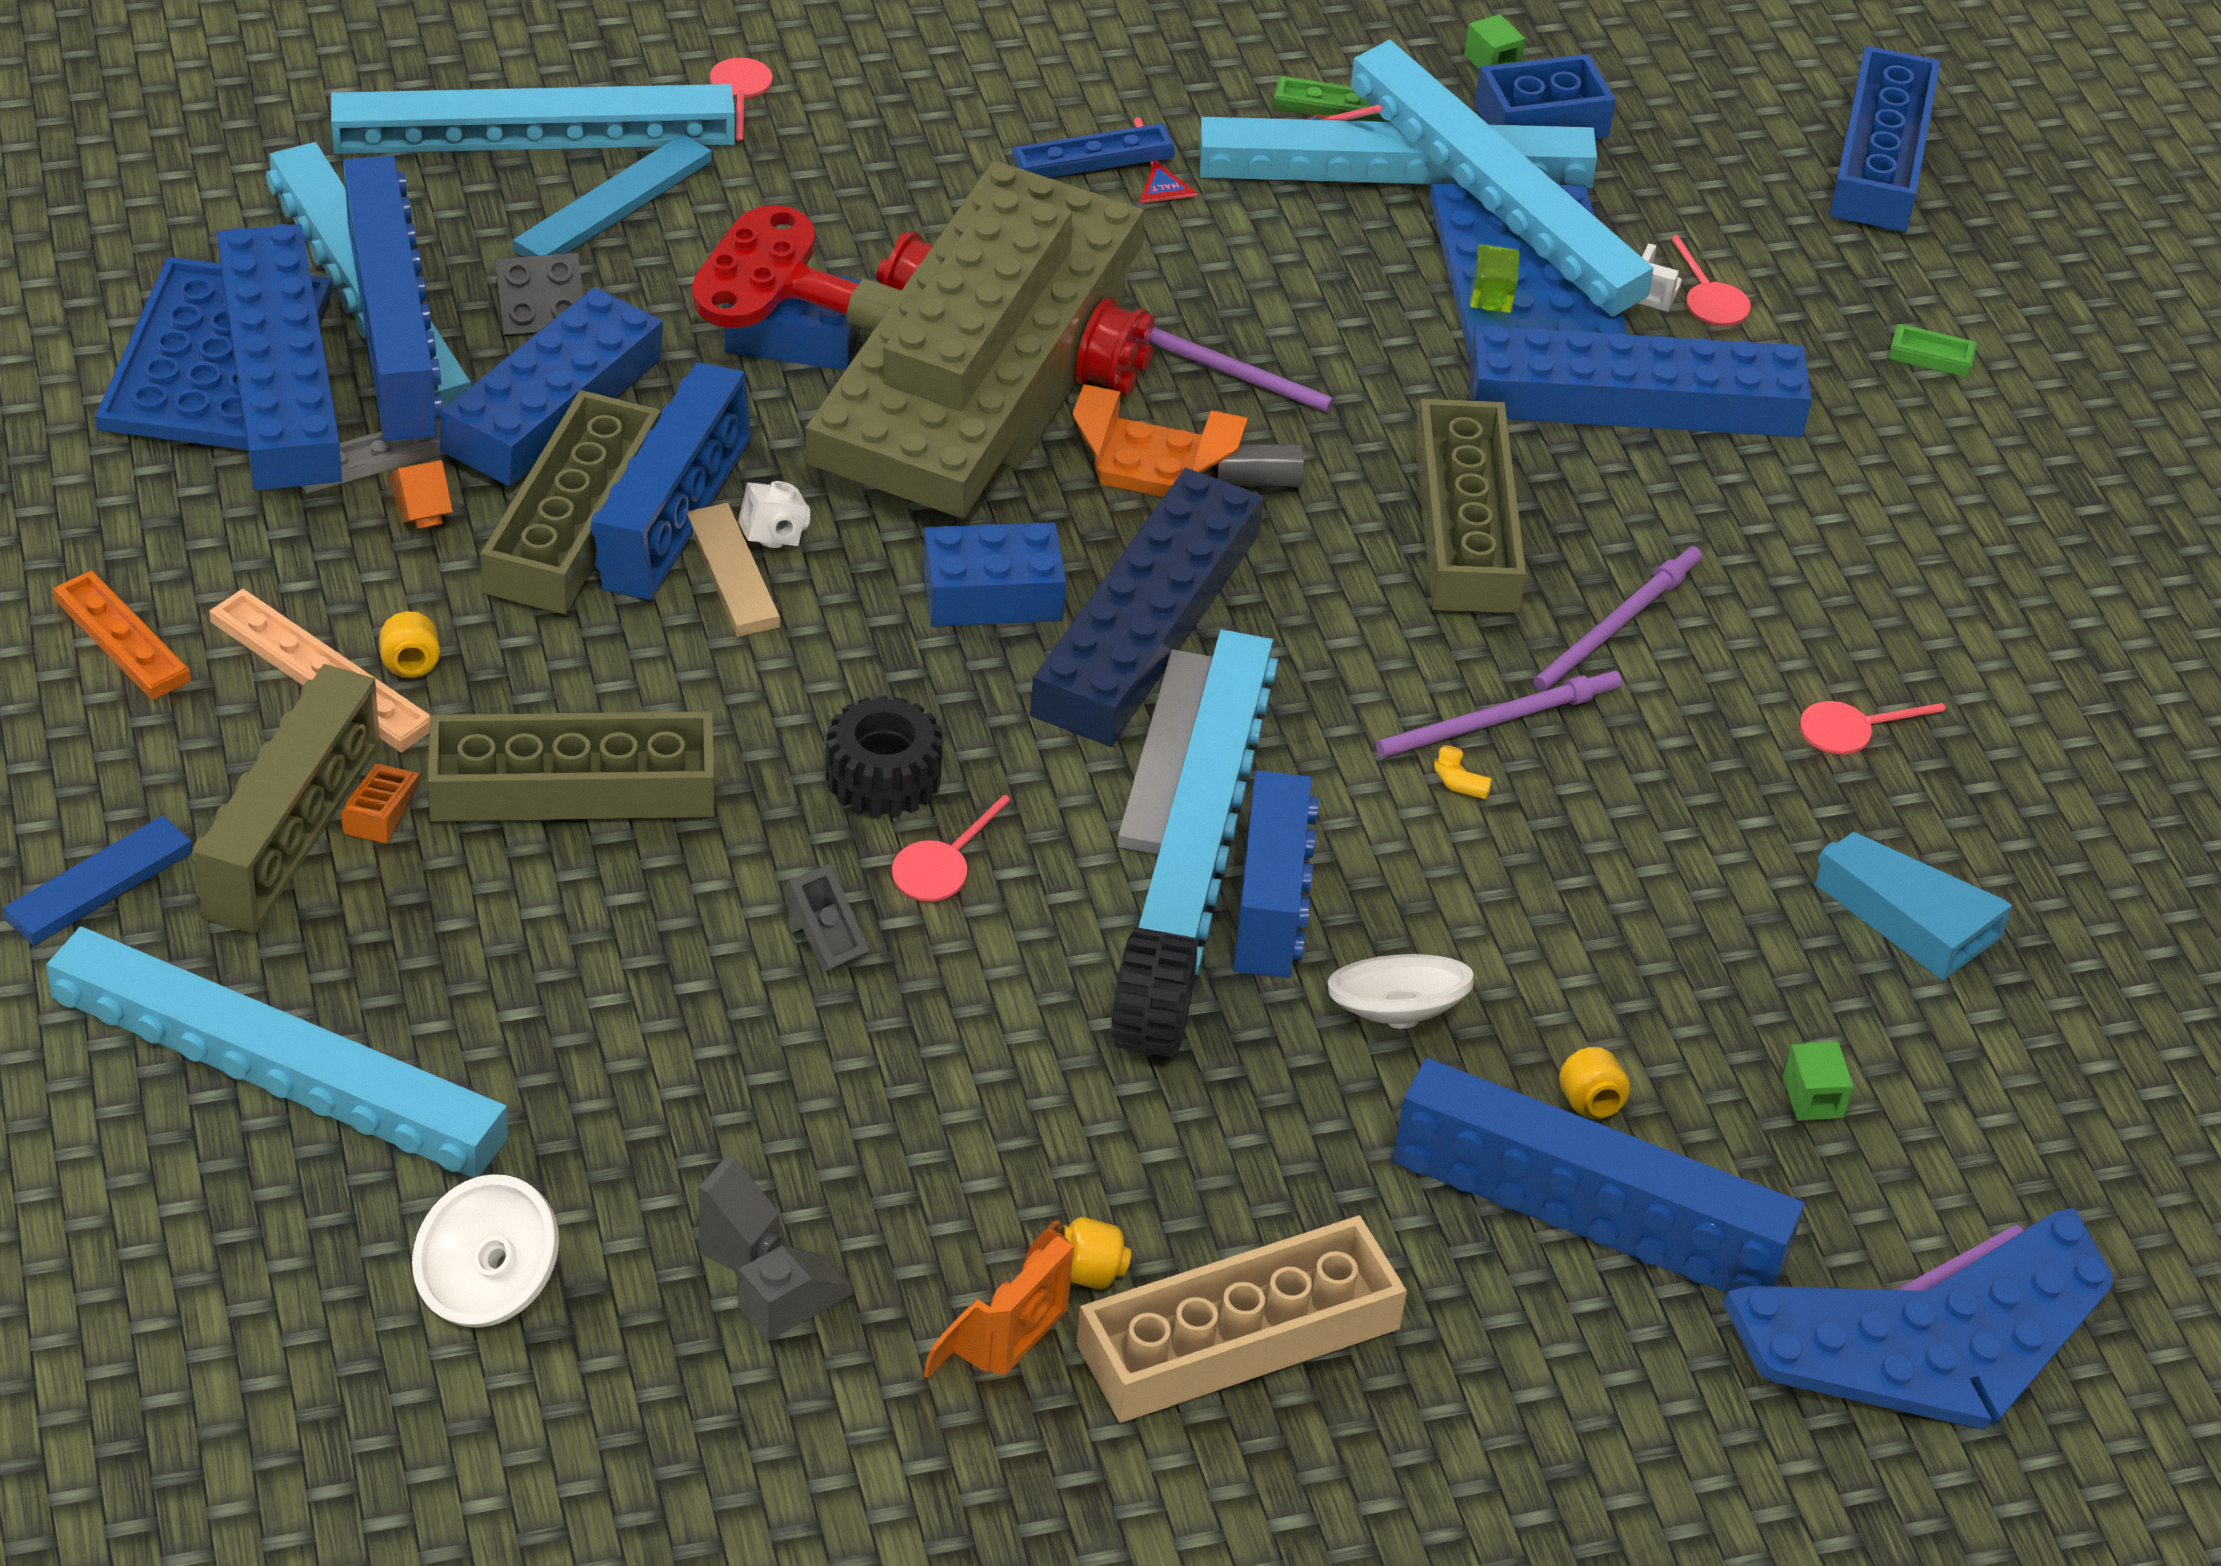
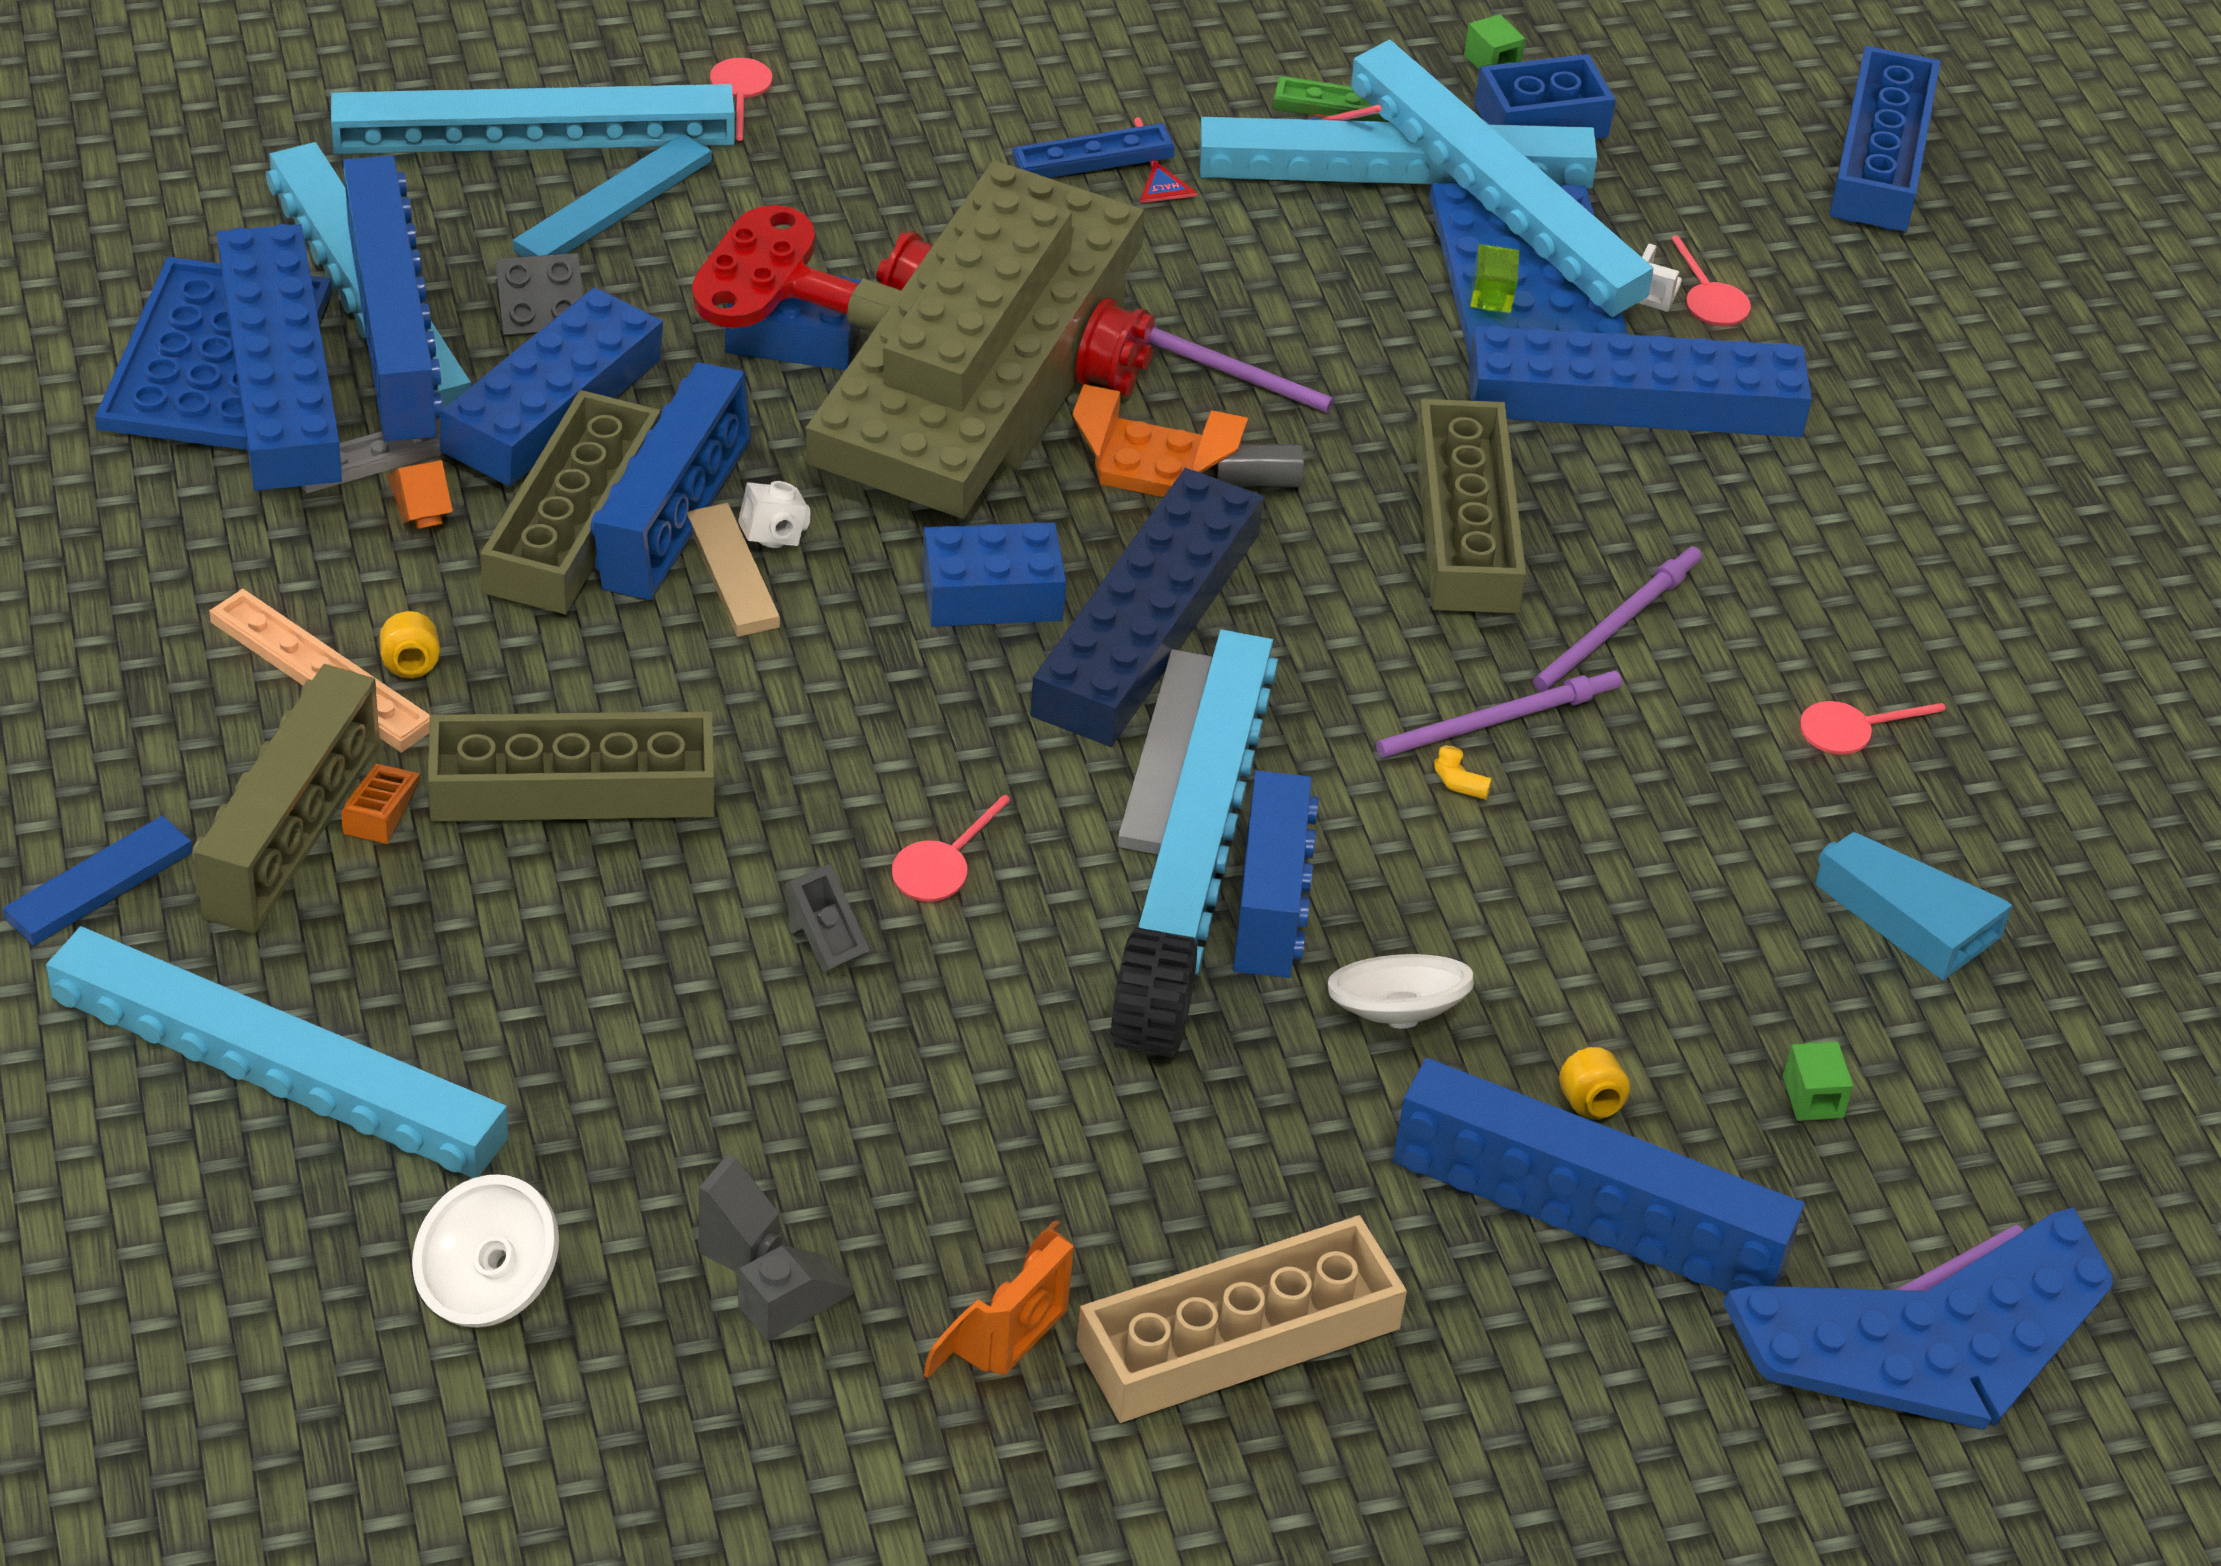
(122, 635): orange tile -> none
(884, 756): black tyre -> none
(1097, 1252): yellow head -> none
(1932, 350): bright green tile -> none

